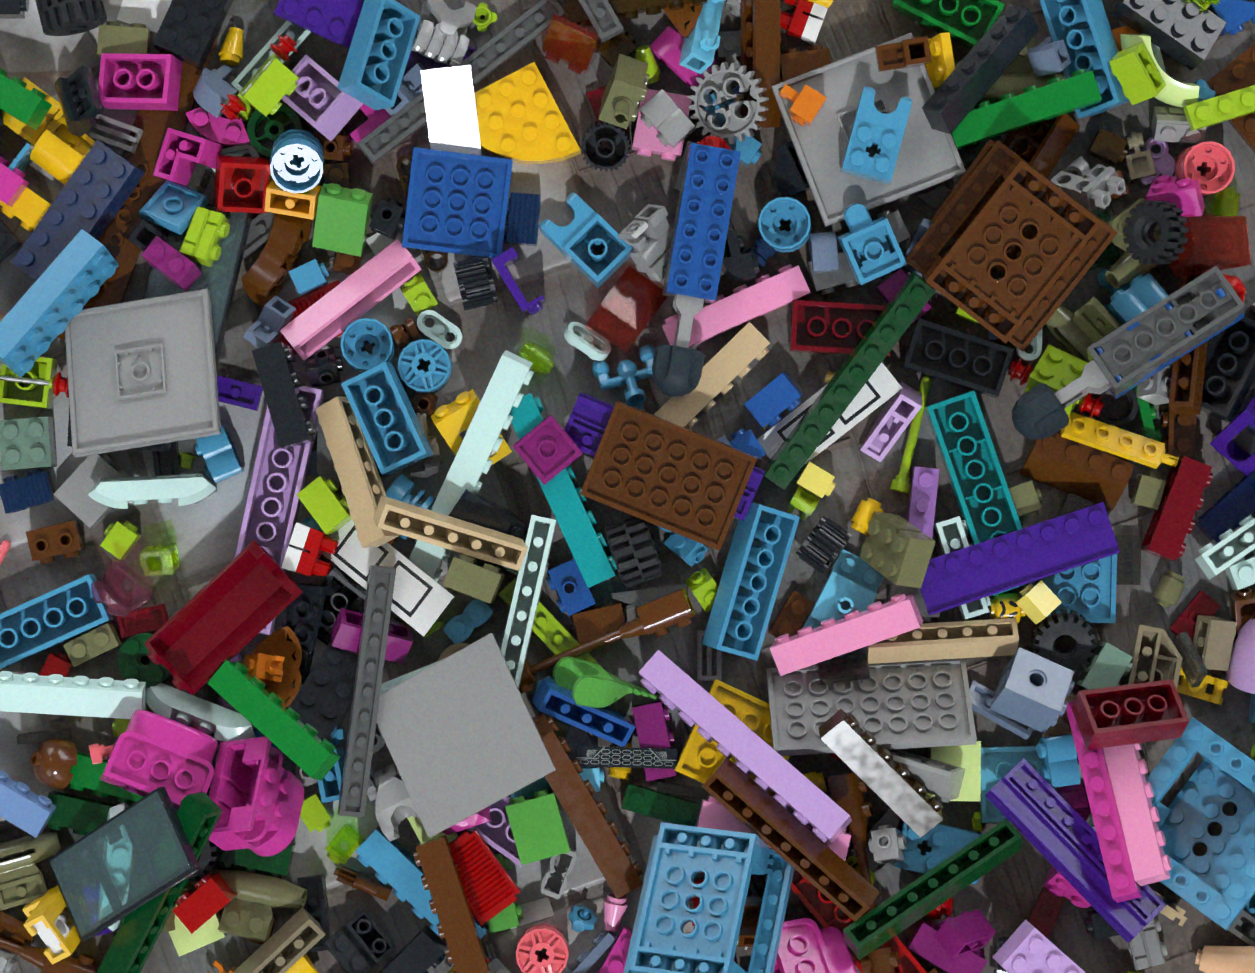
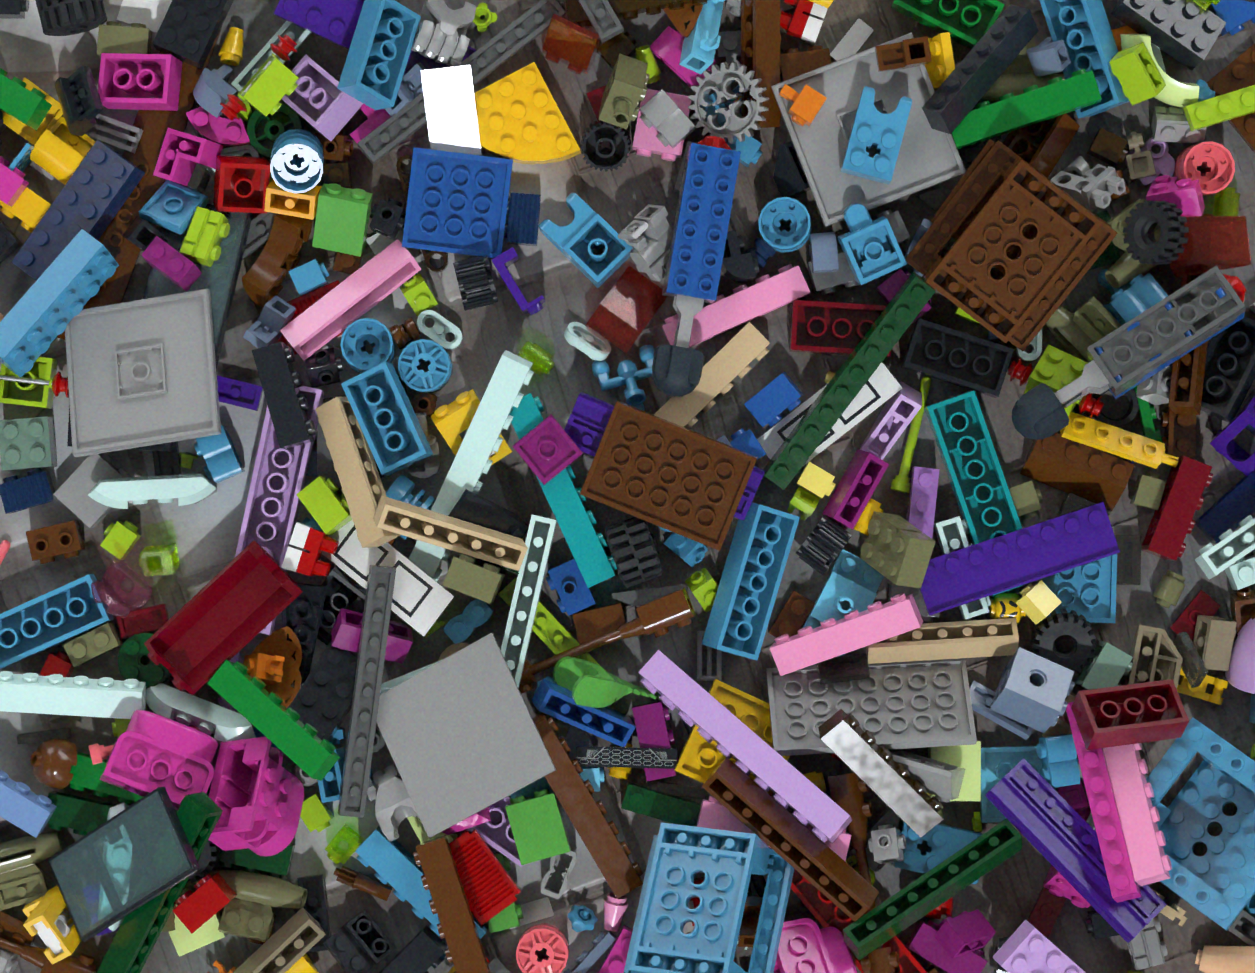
(852, 40): none -> white sticker
(855, 489): none -> magenta brick

